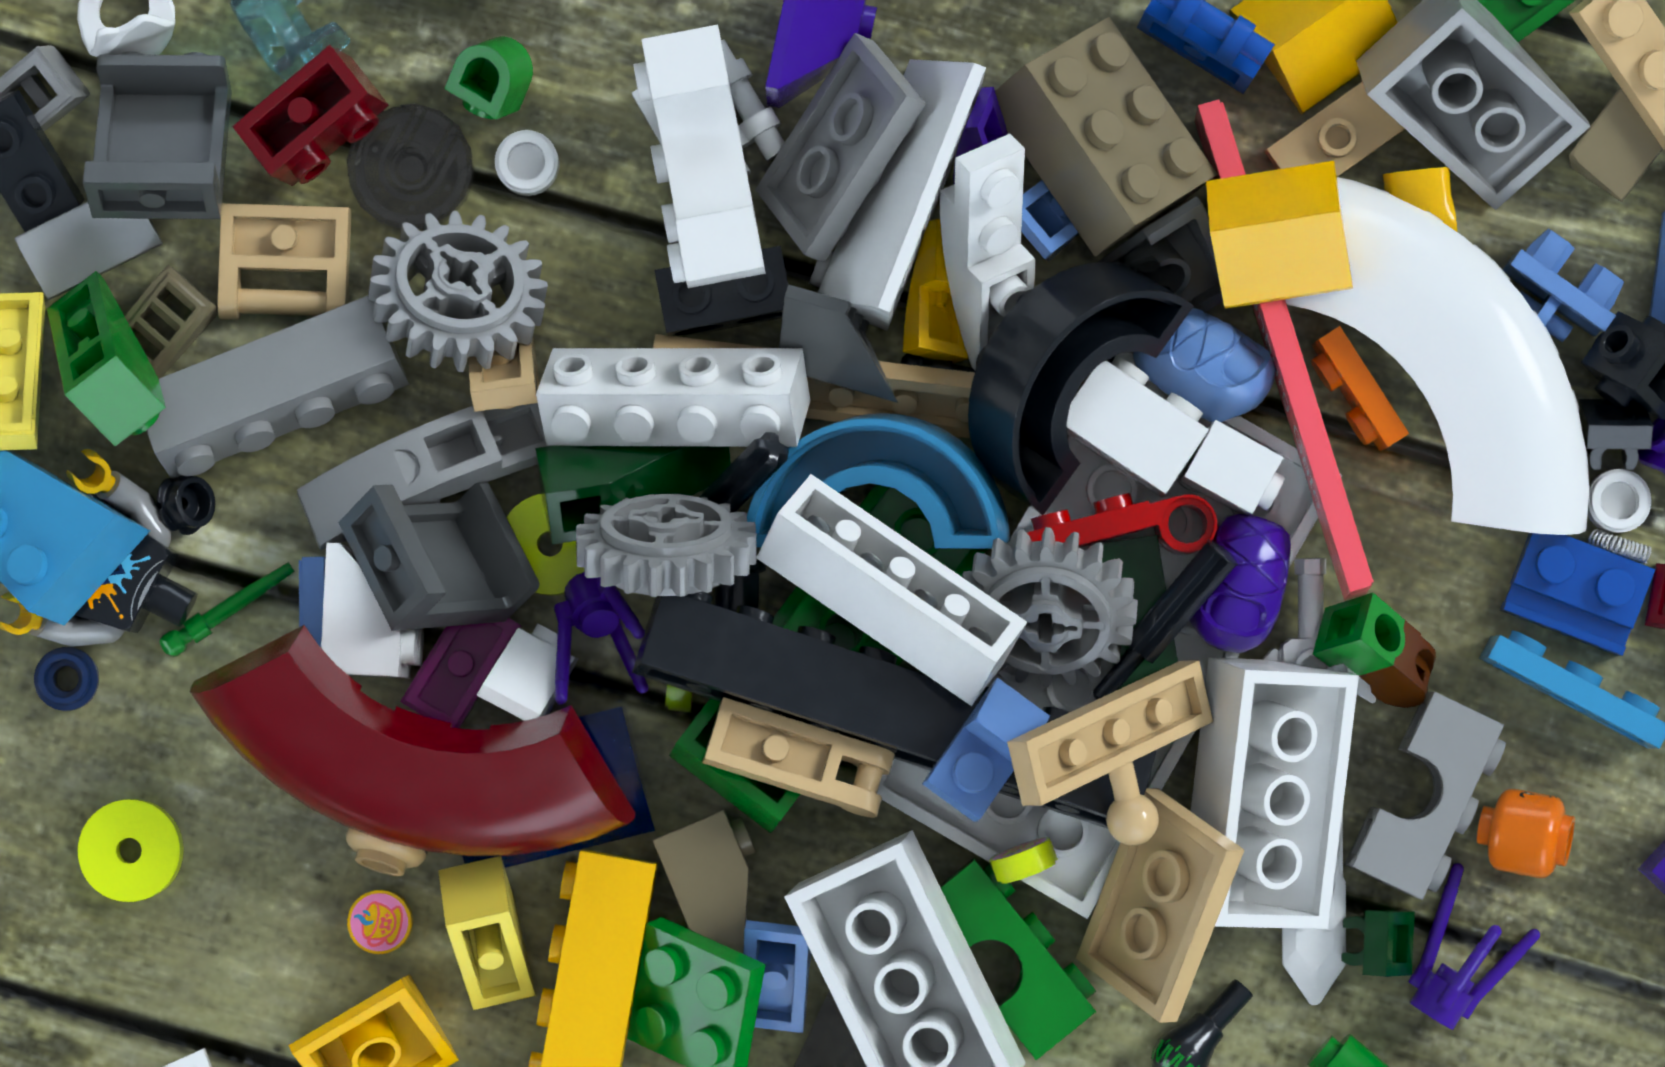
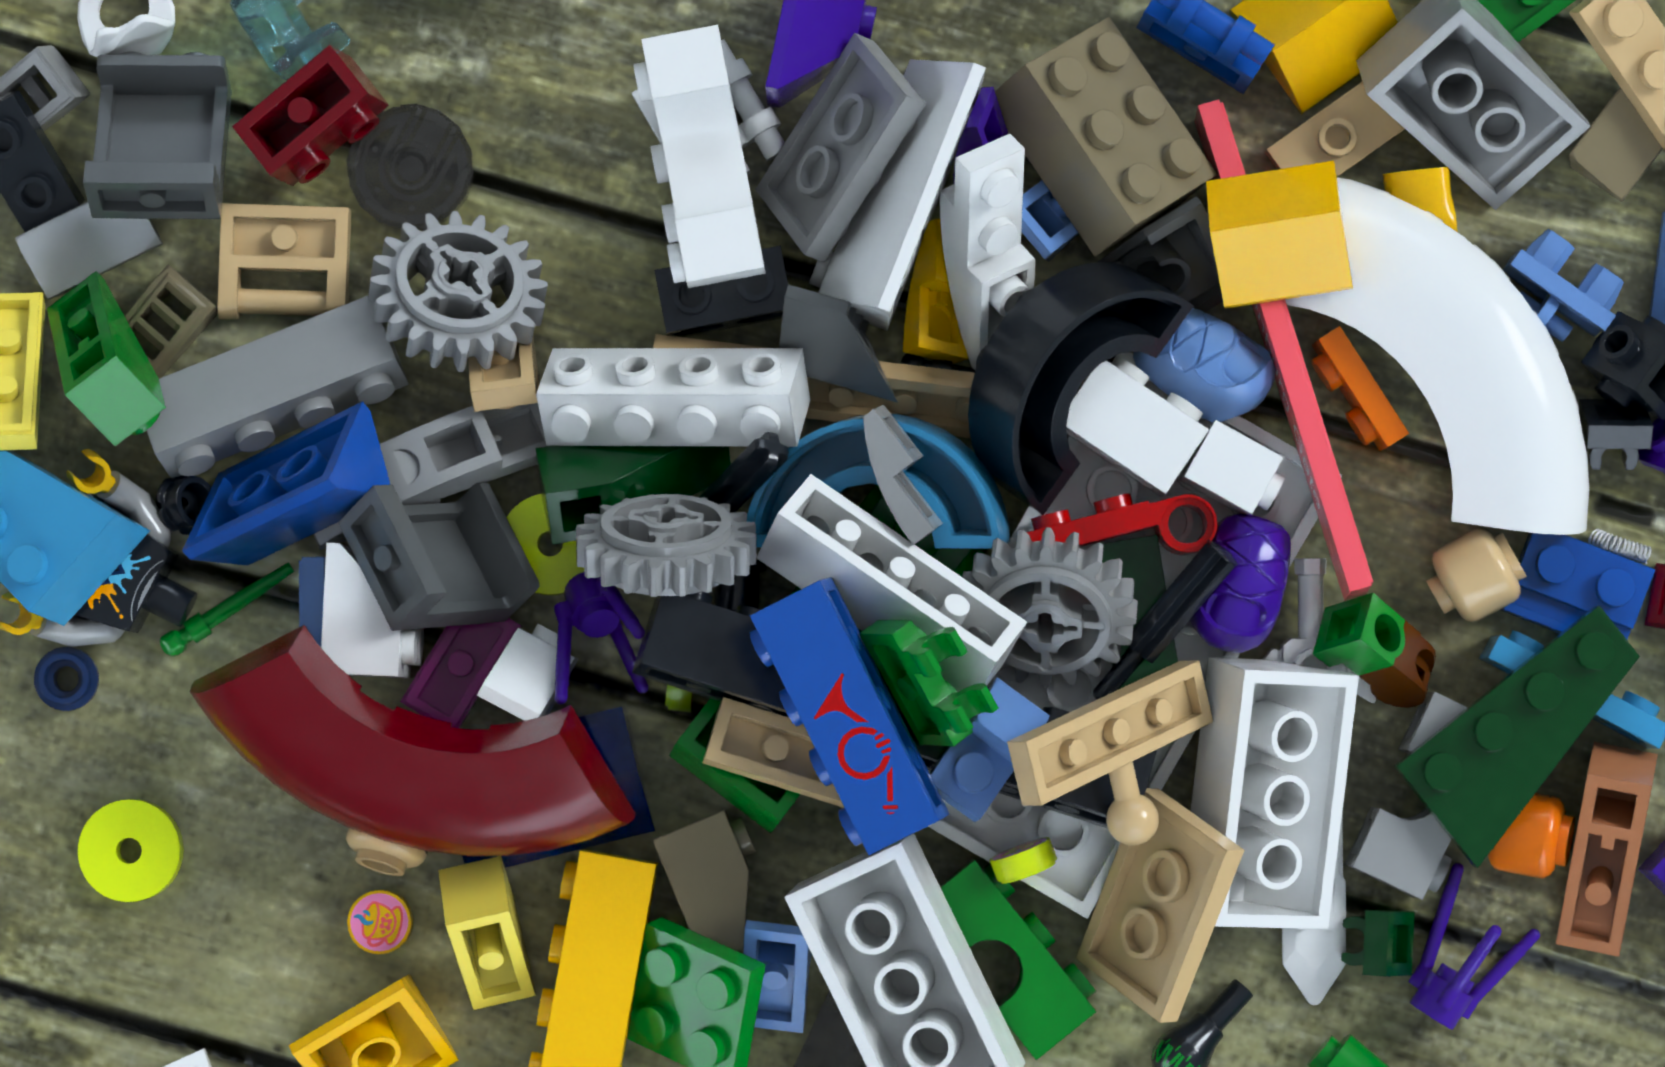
(289, 490): none -> blue slope
(492, 77): green plate -> none
(527, 162): white tile -> none
(848, 716): none -> blue brick
(890, 455): none -> light grey slope
(913, 674): none -> green plate
(1476, 575): none -> tan head
(1508, 741): none -> dark green wing
(1606, 848): none -> nougat slope
(1618, 501): white tile -> none

